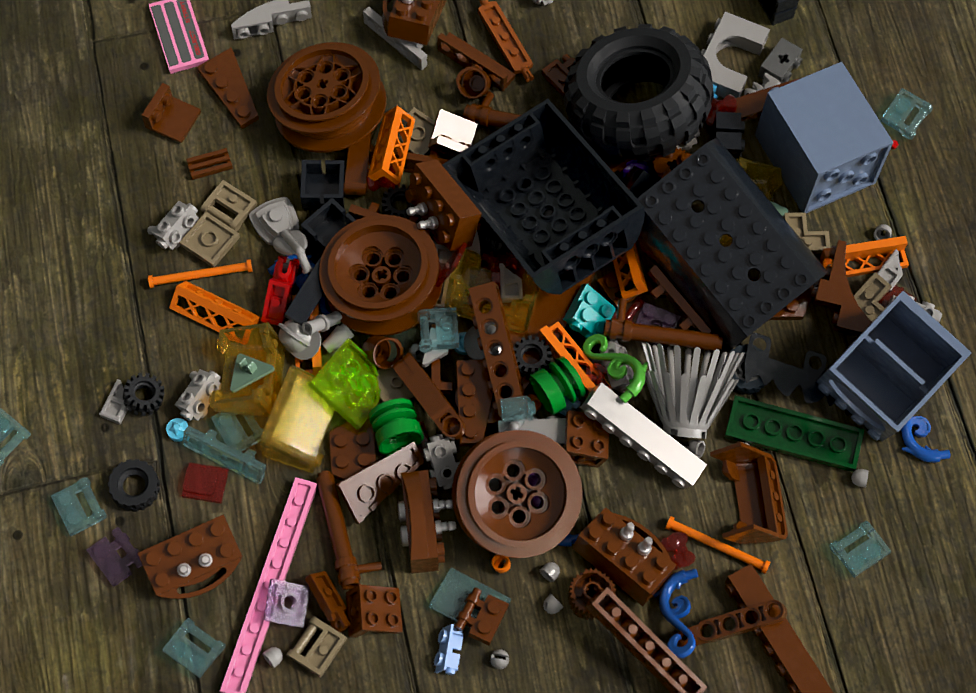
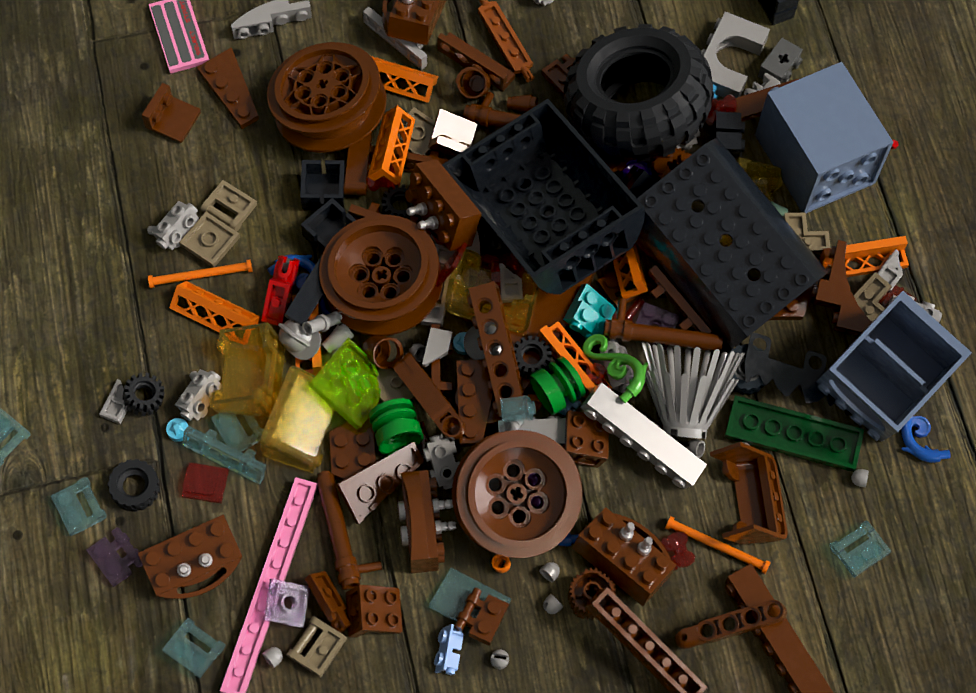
(208, 160): reddish brown tile -> none
(248, 371): sand green piece -> none
(279, 226): light grey piece -> none
(410, 75): none -> orange fence
(446, 329): clear light blue plate -> none
(522, 103): none -> reddish brown cone
(673, 615): blue plant -> none
(878, 231): light grey hinge -> none
(901, 109): clear light blue plate -> none

